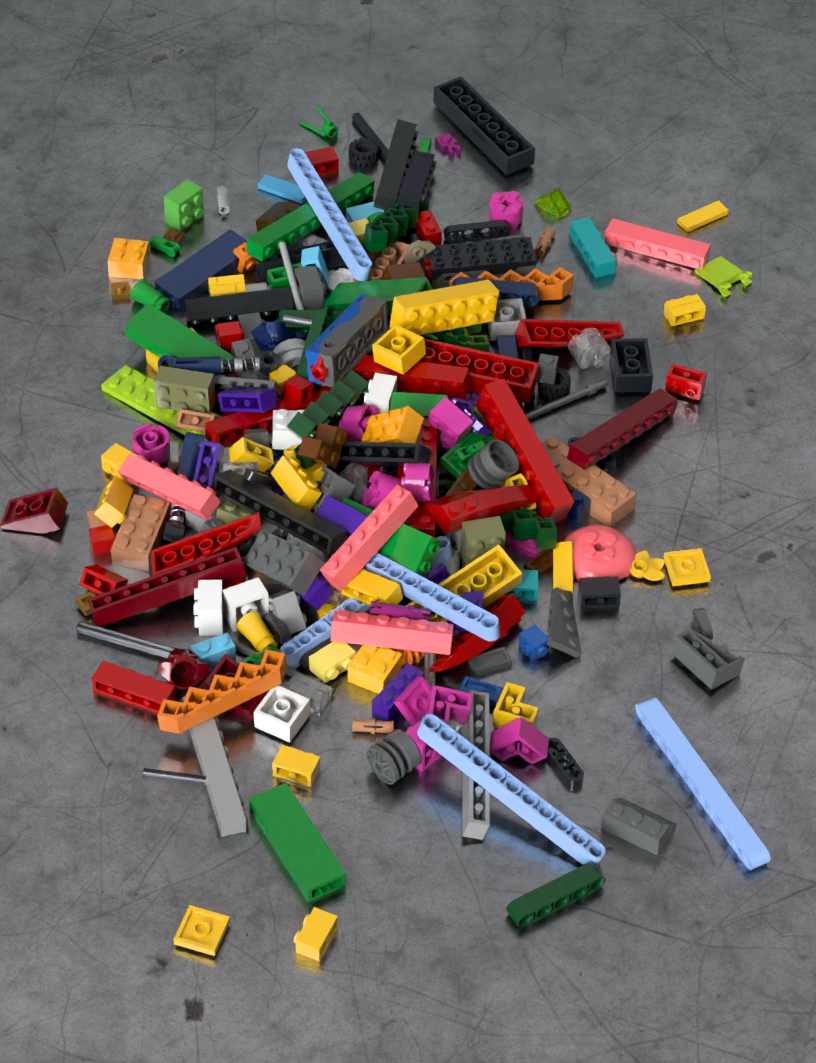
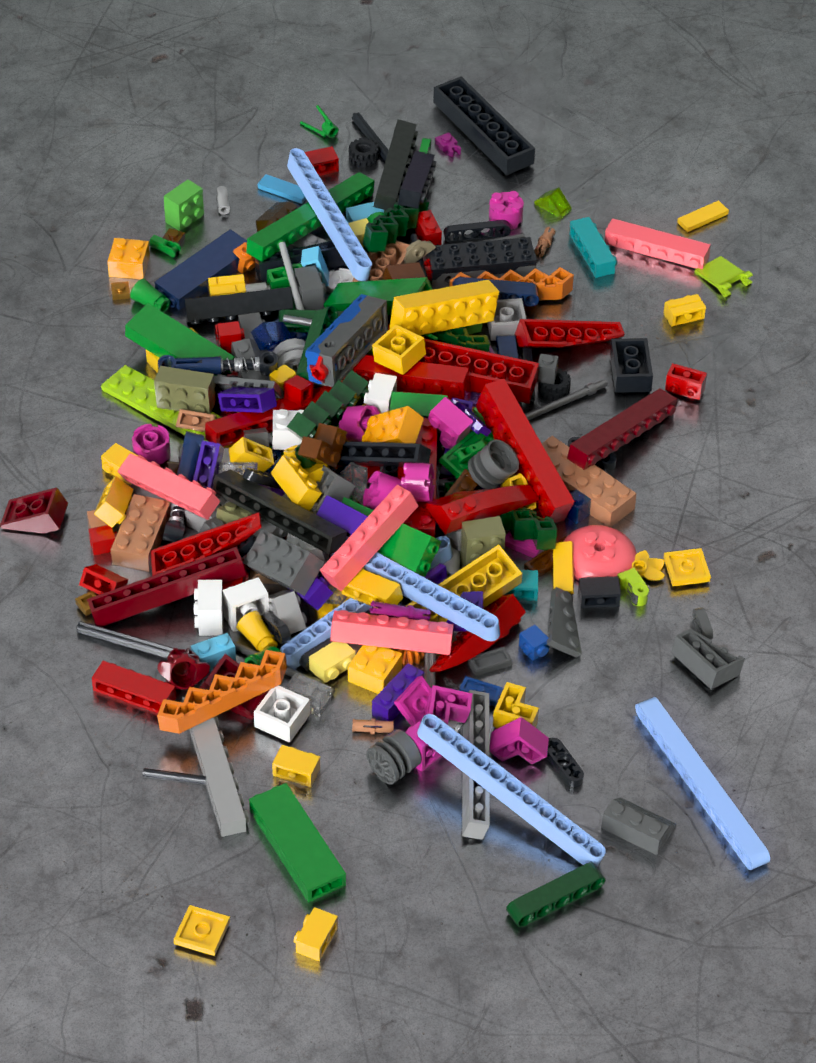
(589, 348): clear brick -> none
(635, 586): none -> lime leg

